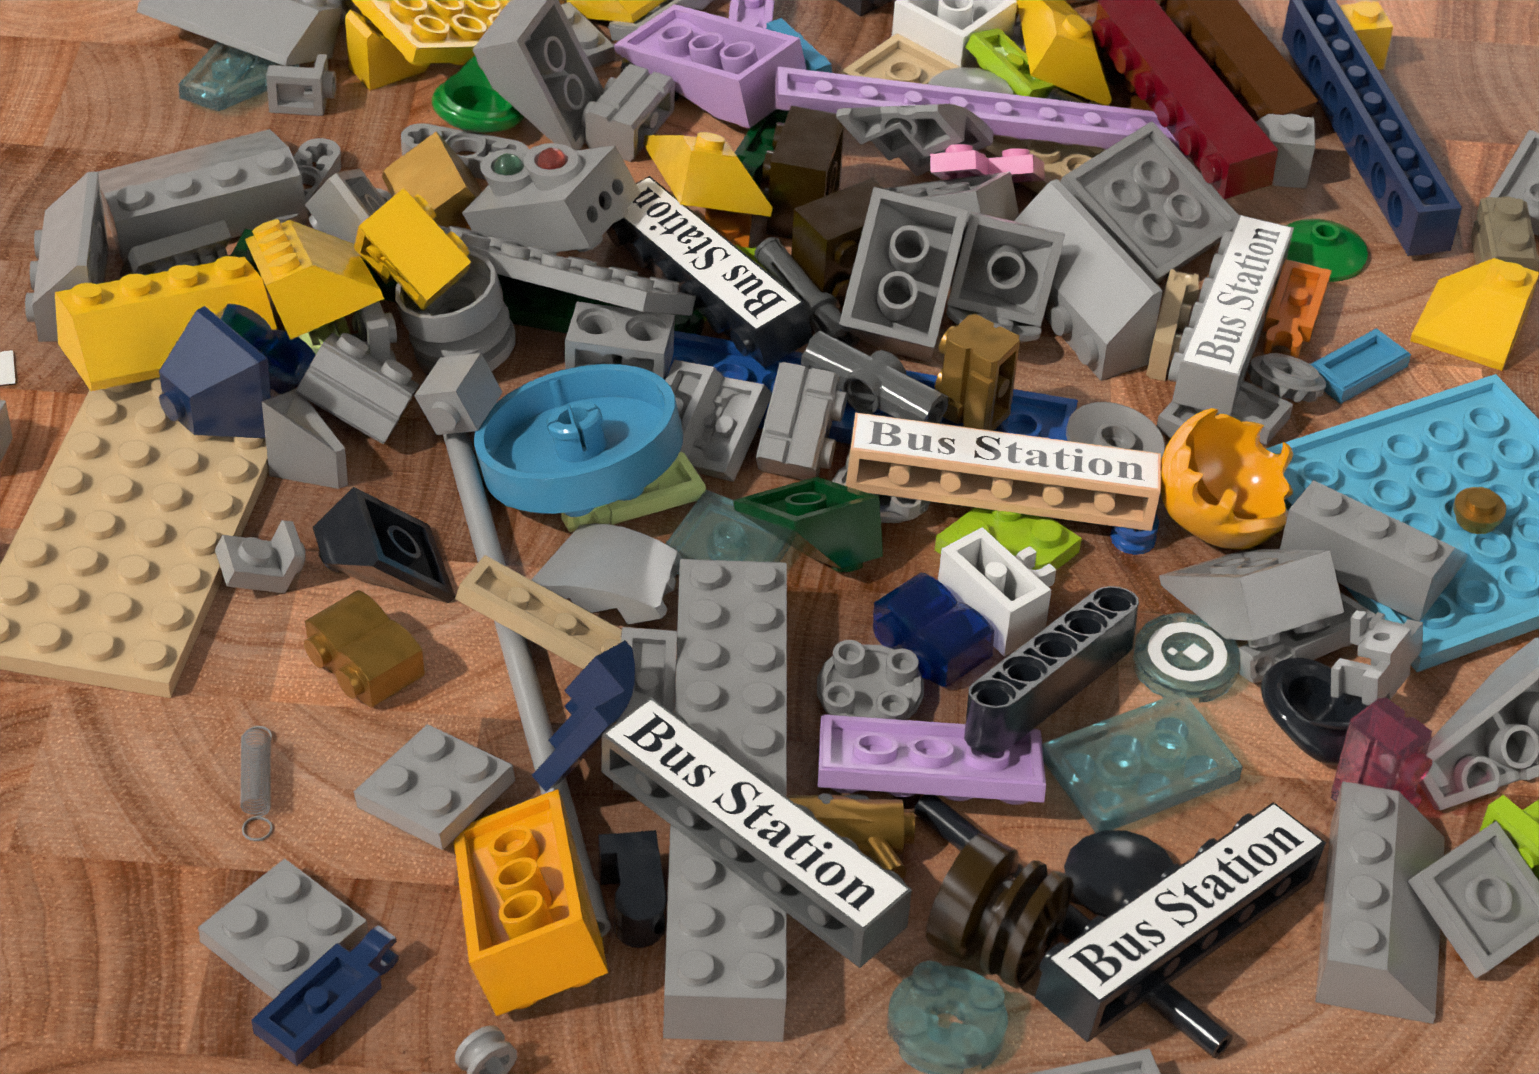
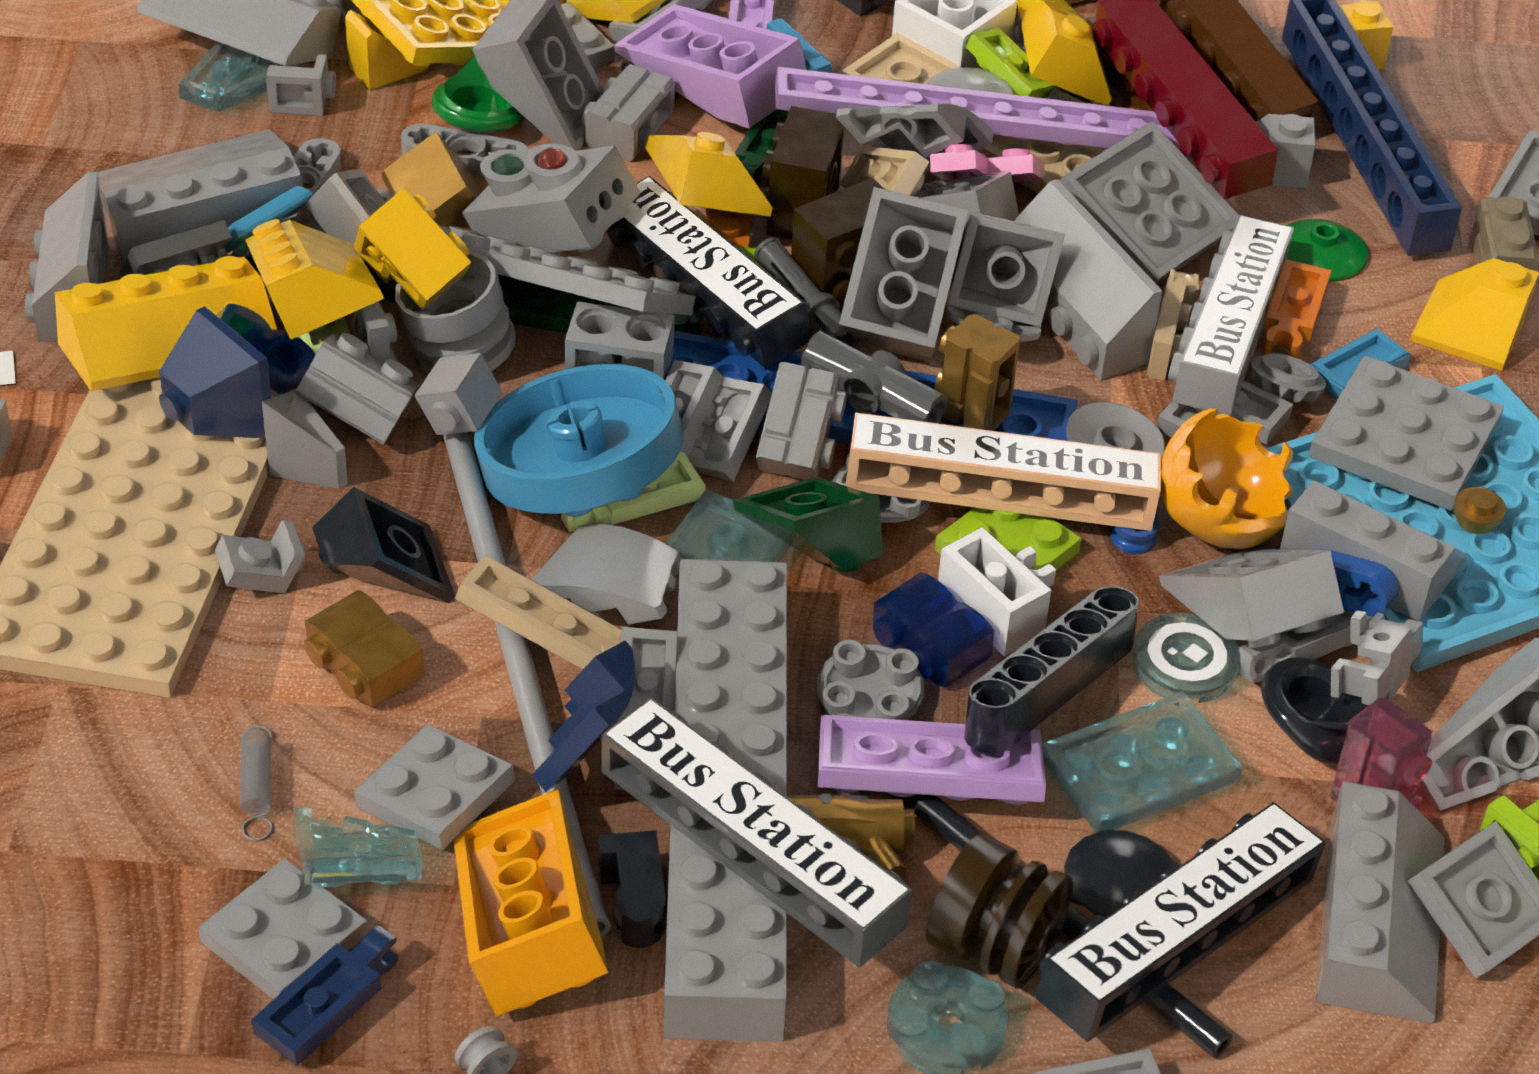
(278, 208): none -> dark azure tile
(355, 851): none -> clear light blue wing
(891, 168): none -> tan plate
(1357, 596): none -> blue beam
(1406, 432): none -> light grey plate

